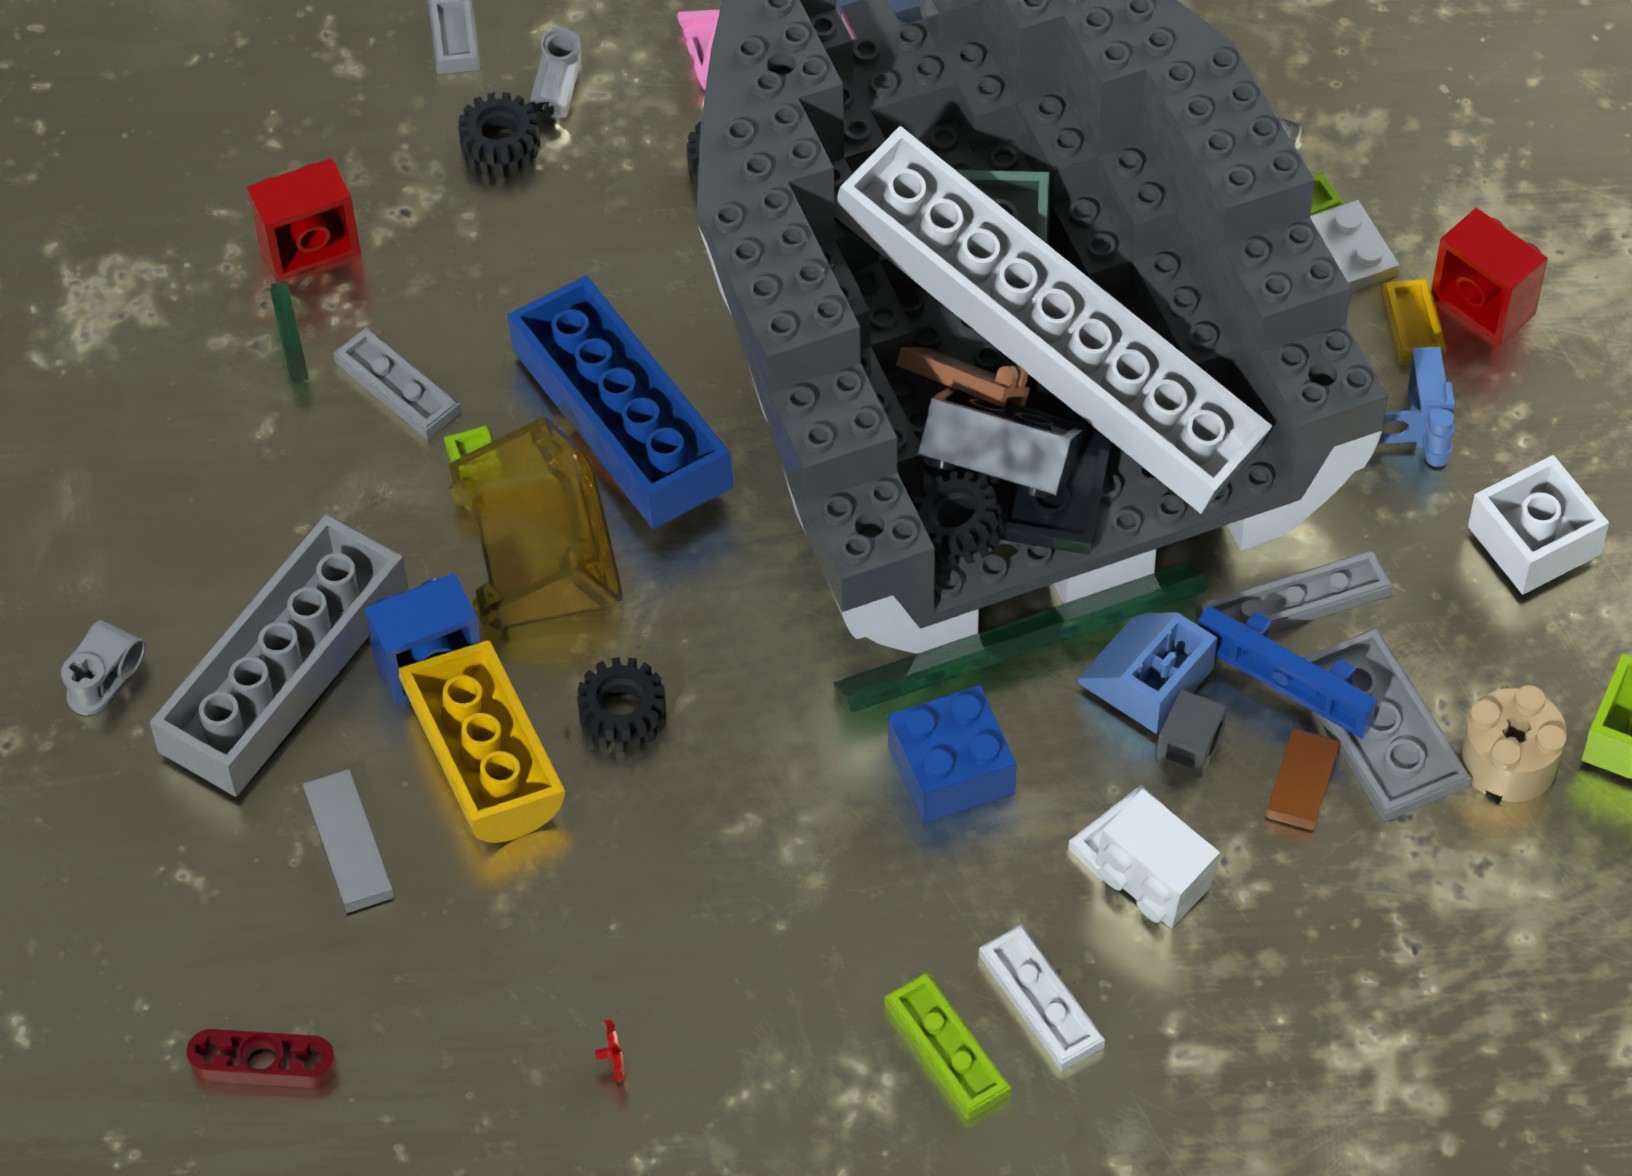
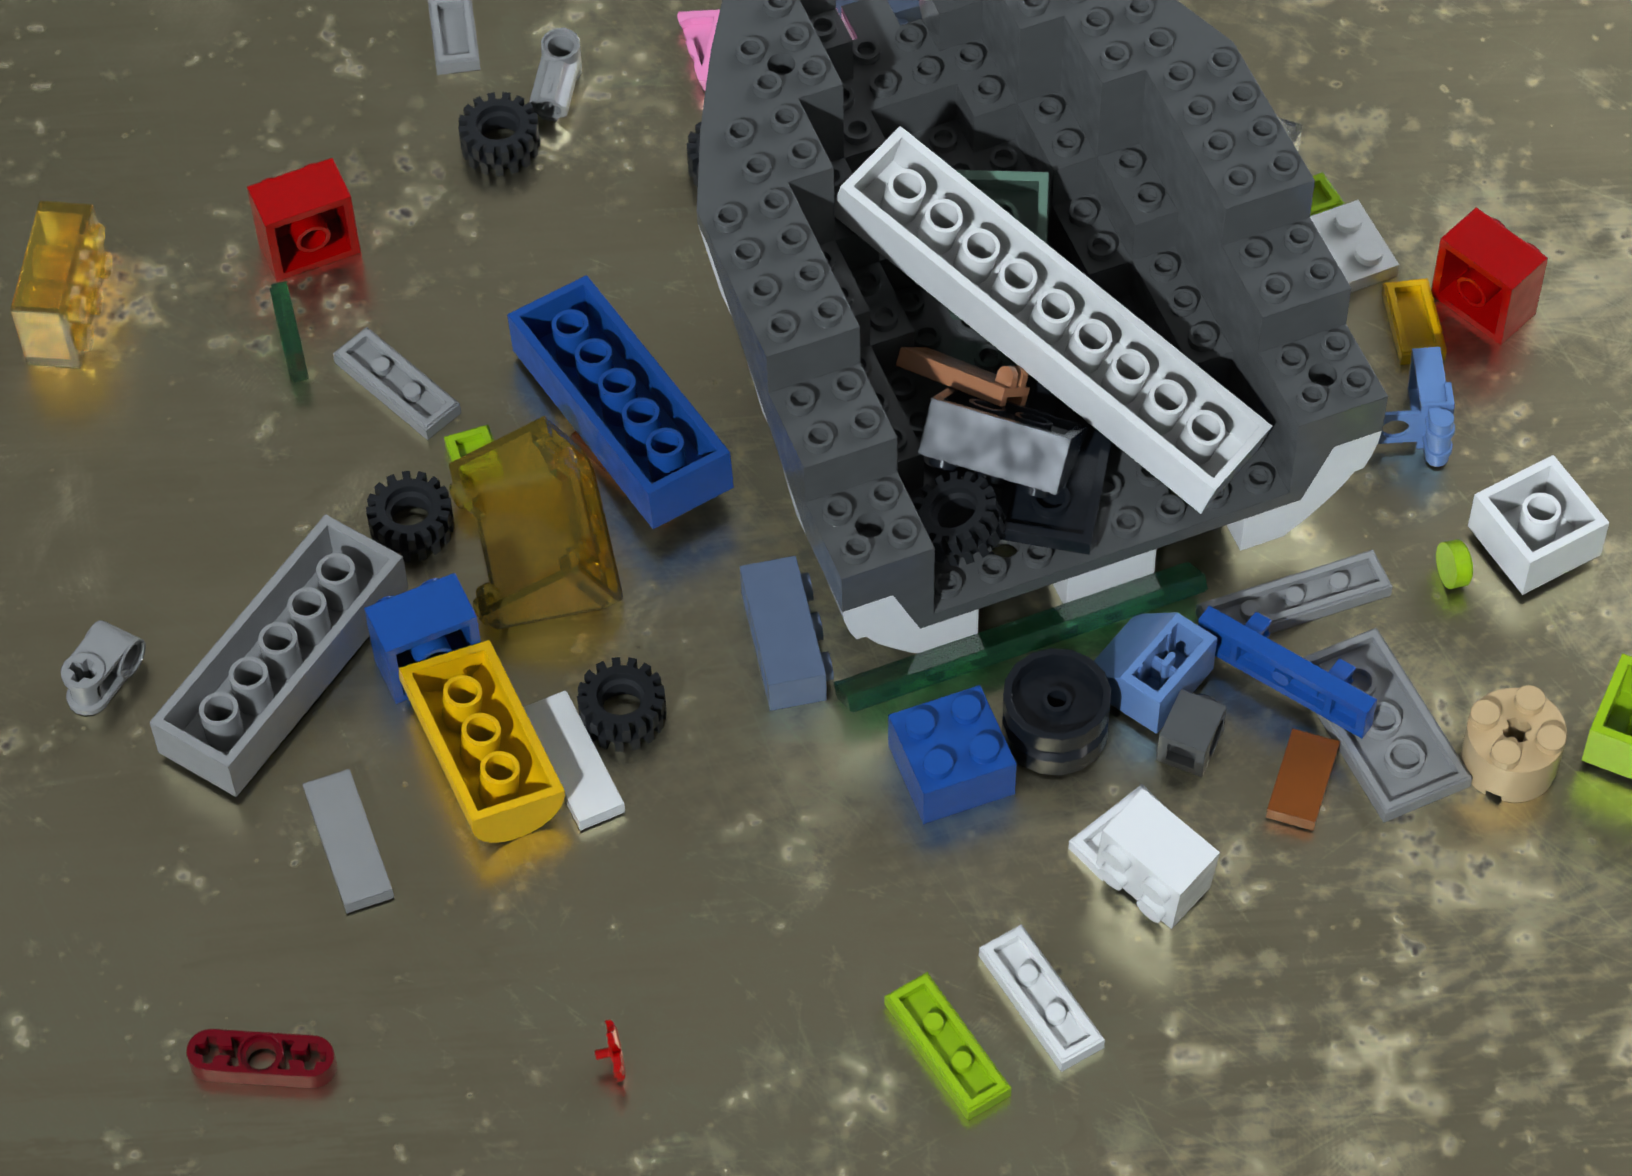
(61, 285): none -> clear yellow brick
(409, 494): none -> black tyre
(576, 761): none -> white tile
(785, 632): none -> sand blue brick
(1056, 711): none -> black wheel
(1454, 564): none -> lime tile

